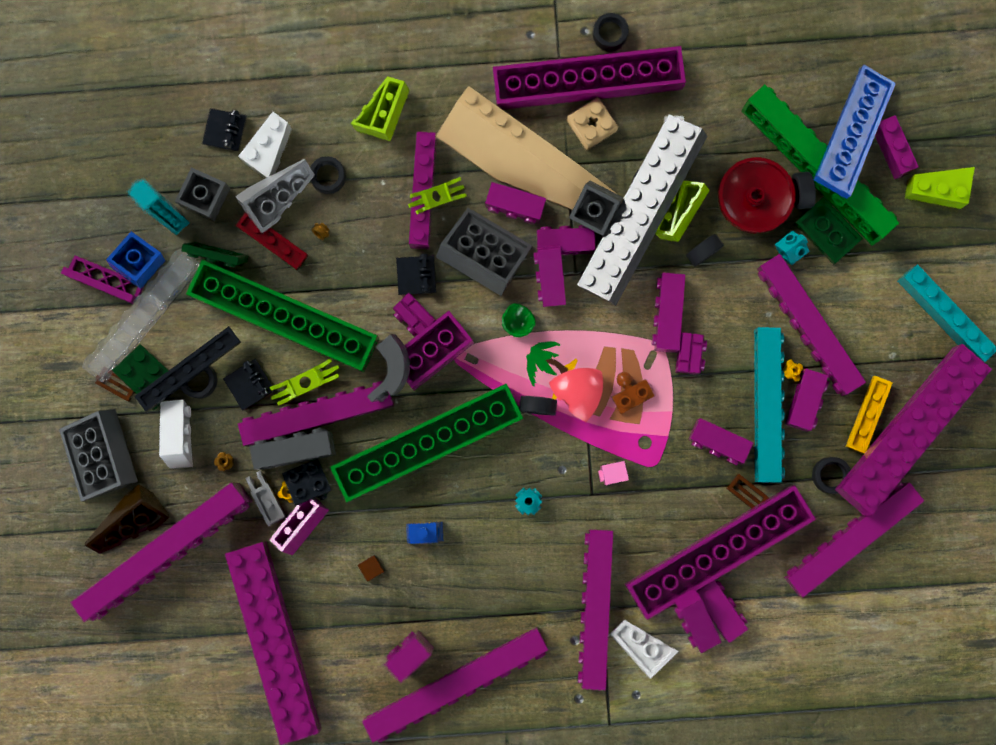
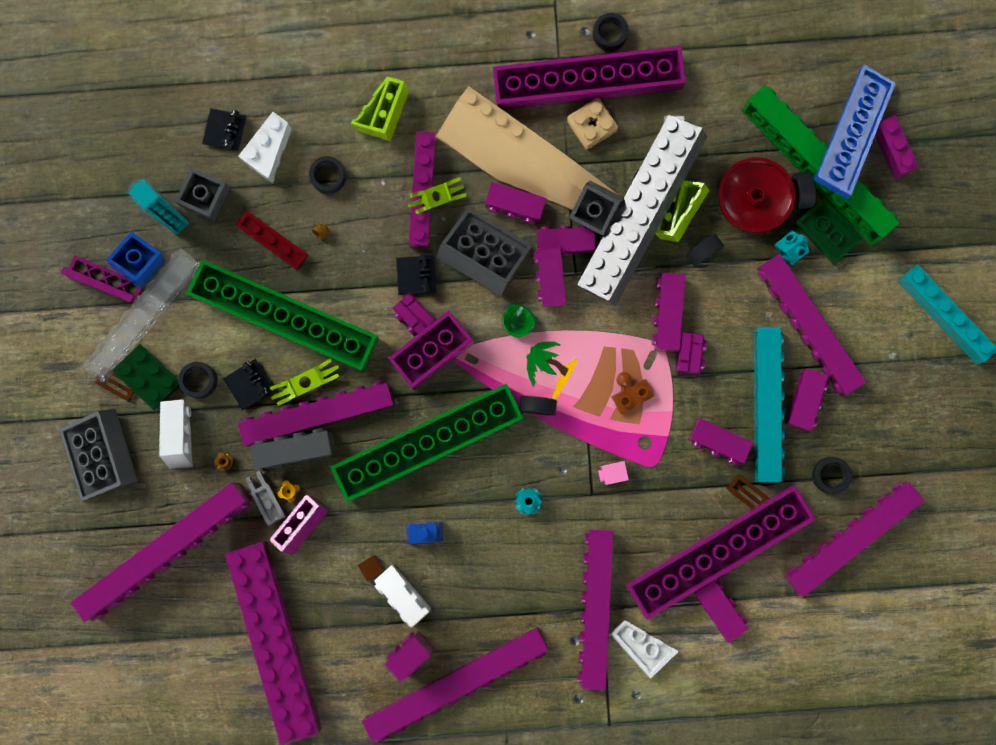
(132, 515): dark brown wedge -> none
(187, 369): black plate -> none
(214, 254): dark green plate -> none
(271, 196): light grey wedge -> none
(307, 482): black hinge -> none
(398, 368): dark grey arch -> none
(402, 595): none -> white wedge
(580, 390): coral brick -> none
(696, 621): magenta brick -> none
(788, 370): yellow plate -> none
(869, 414): yellow plate -> none
(913, 430): magenta brick -> none
(942, 188): lime wedge -> none

